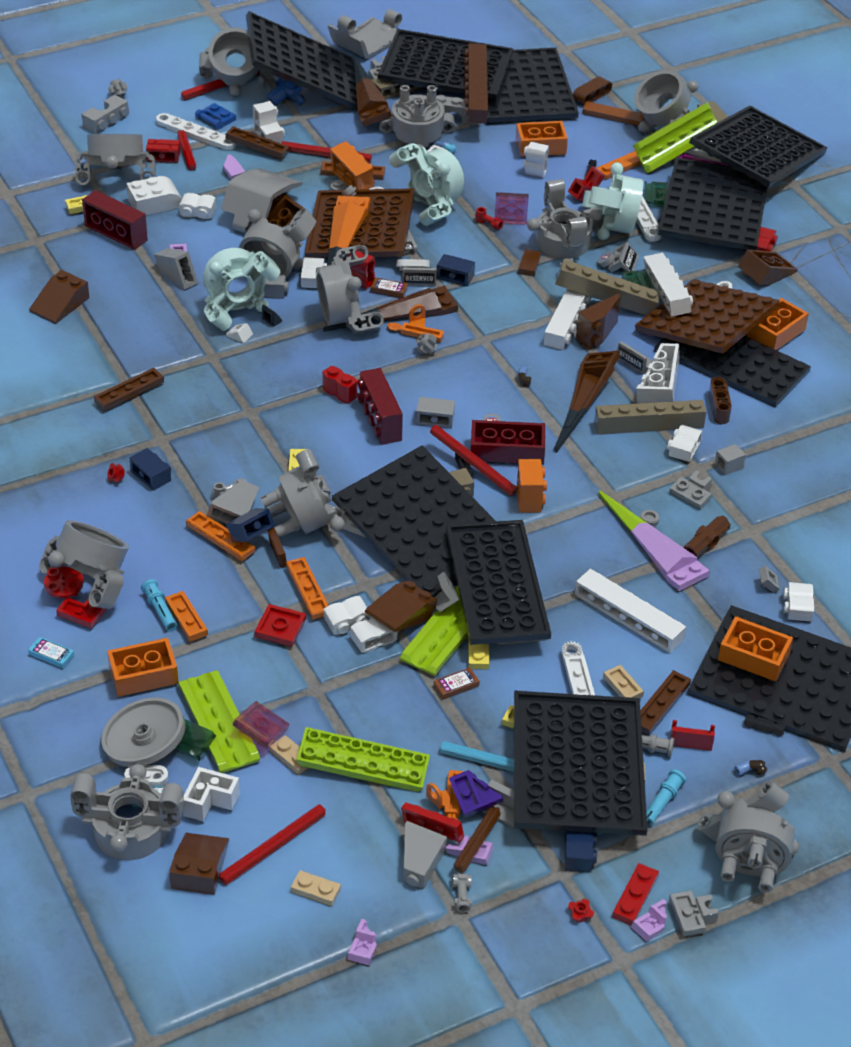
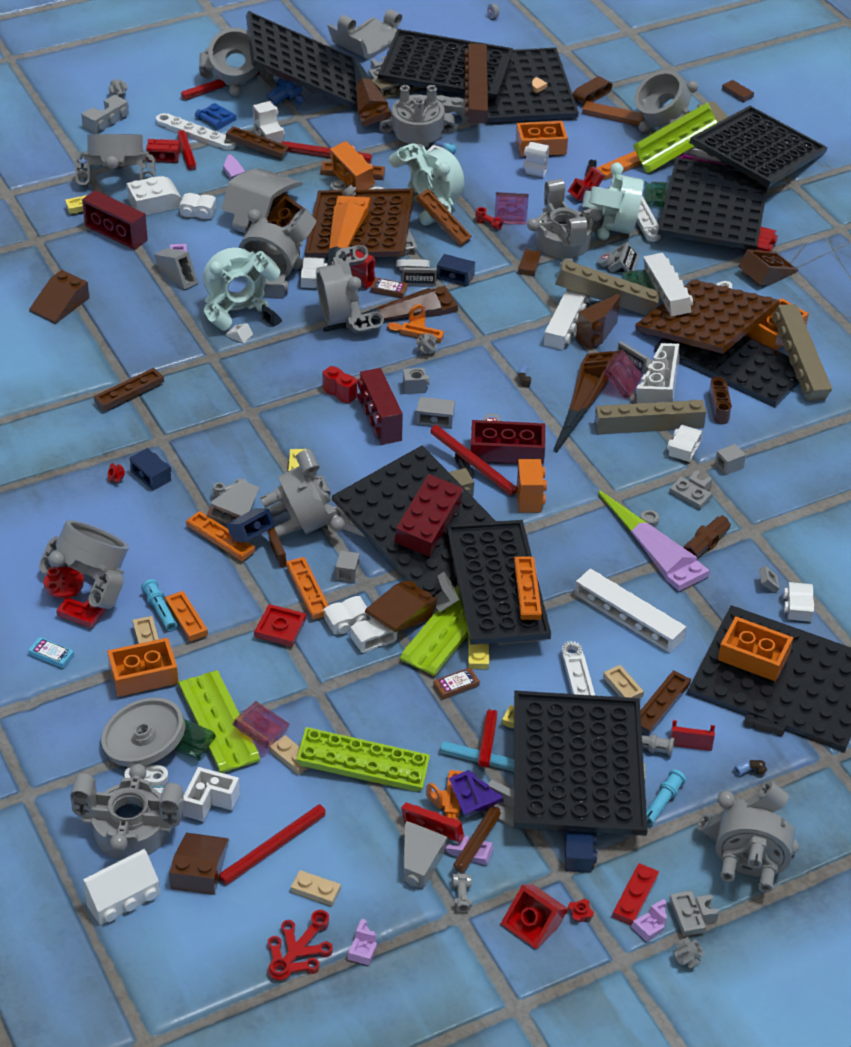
(121, 887): none -> white slope
(145, 629): none -> tan plate
(298, 948): none -> red plant
(347, 566): none -> light grey brick
(415, 380): none -> light grey brick
(428, 515): none -> dark red brick
(443, 217): none -> dark orange tile
(487, 738): none -> red axle
(493, 11): none -> light grey tile
(527, 588): none -> orange plate
(534, 915): none -> red slope
(538, 85): none -> light nougat tile
(623, 374): none -> clear pink plate
(688, 952): none -> light grey gear
(738, 90): none -> reddish brown tile
(801, 352): none -> dark tan brick

